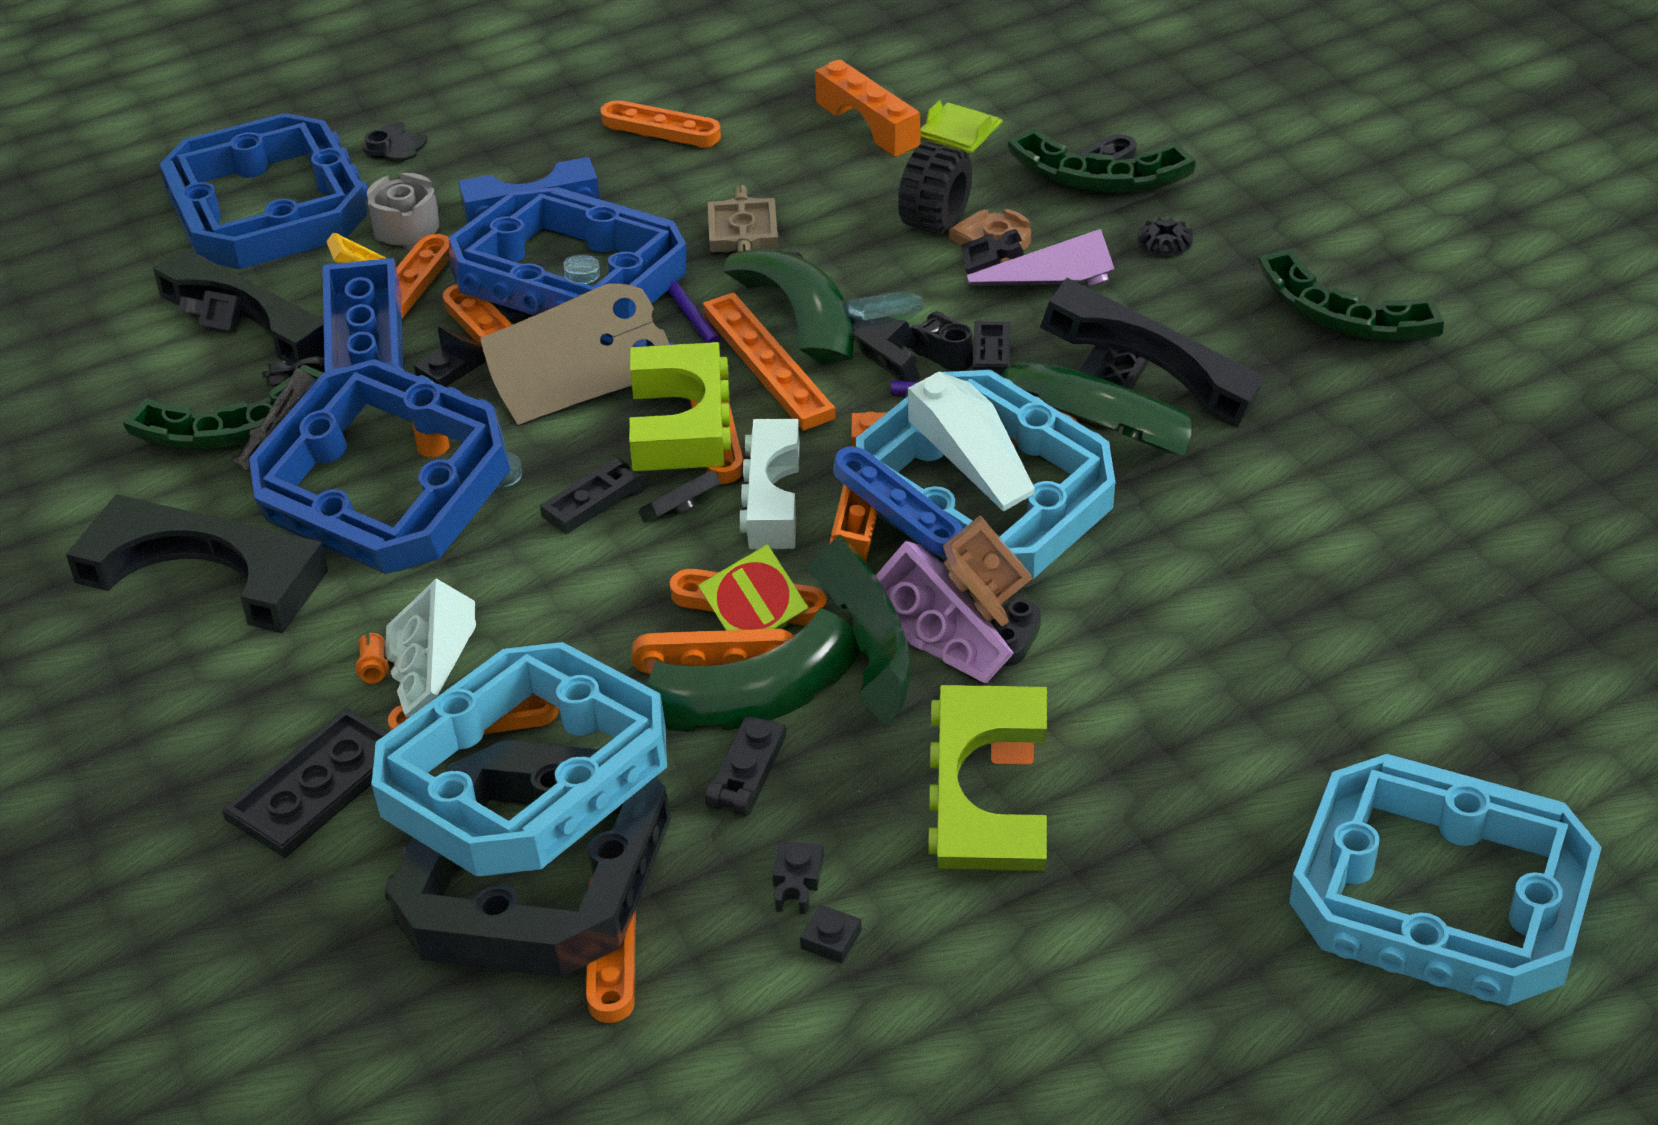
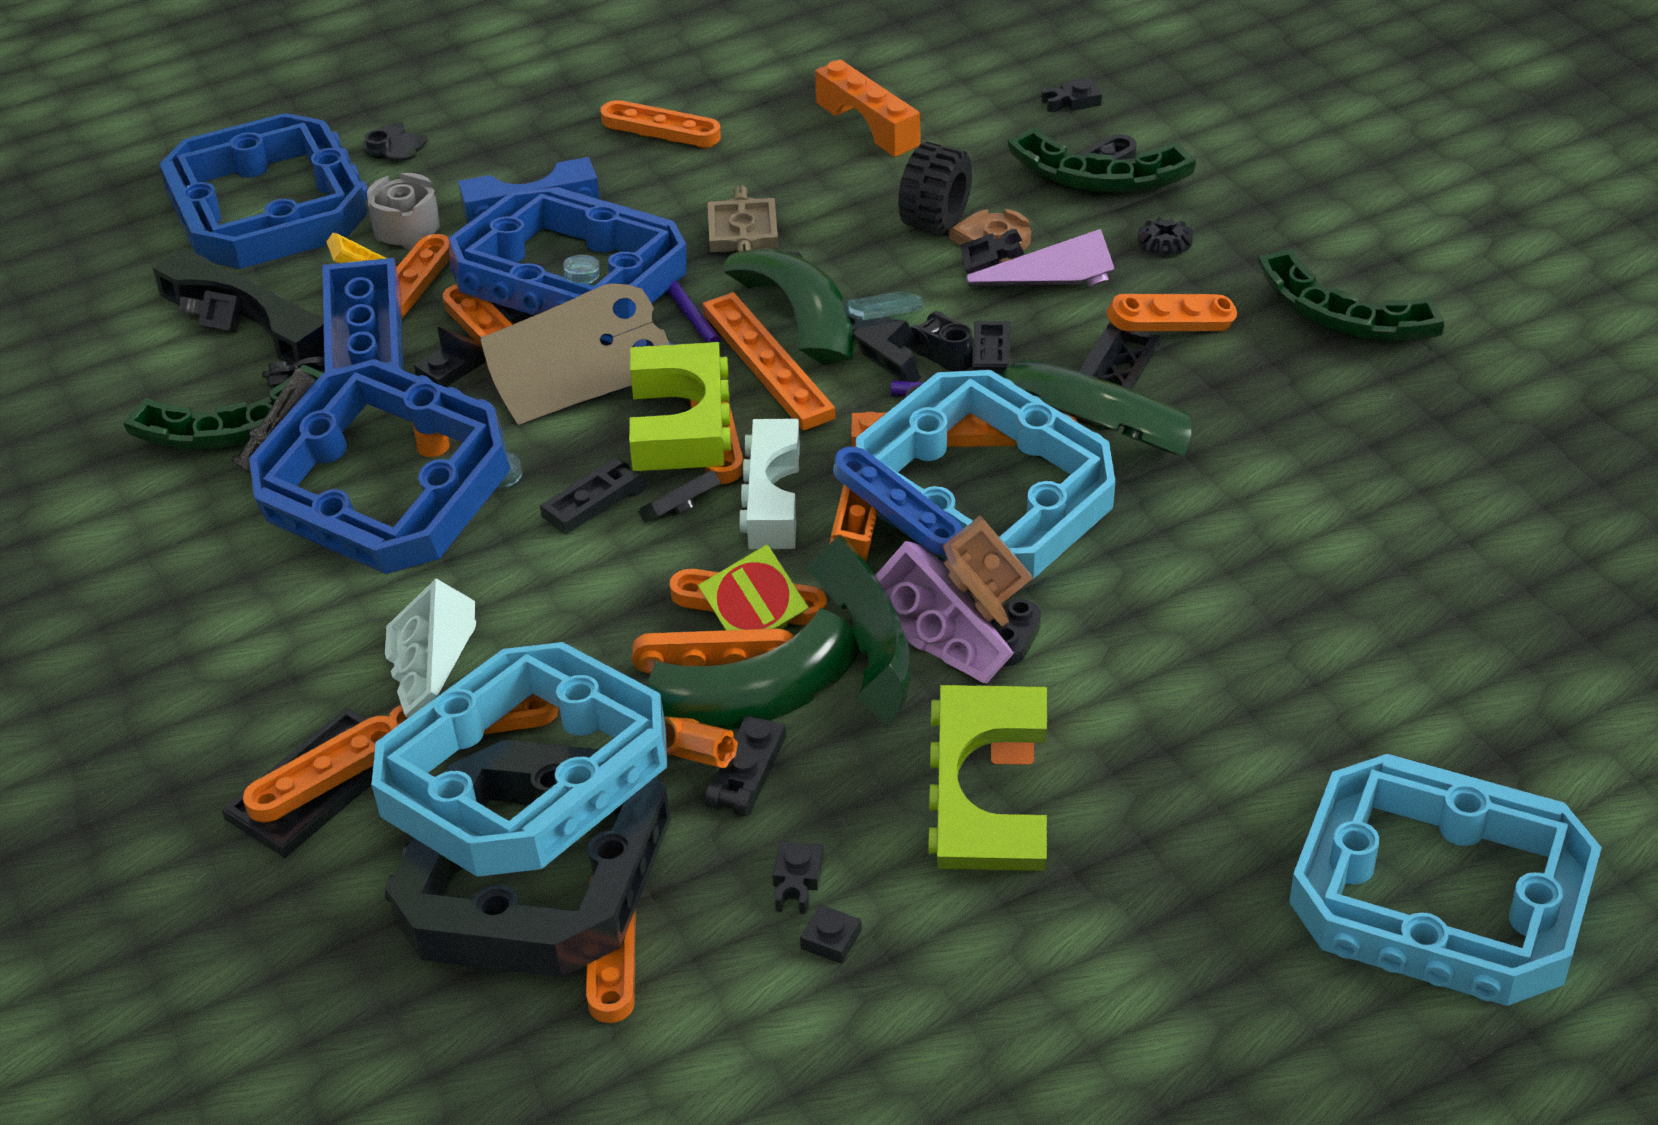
(137, 533): black arch -> none
(316, 771): none -> orange plate
(372, 663): orange pin -> none
(699, 742): none -> orange piece
(958, 126): lime piece -> none
(970, 436): light aqua wedge -> none
(1076, 95): none -> black plate
(1171, 312): none -> orange plate
(1214, 380): black arch -> none

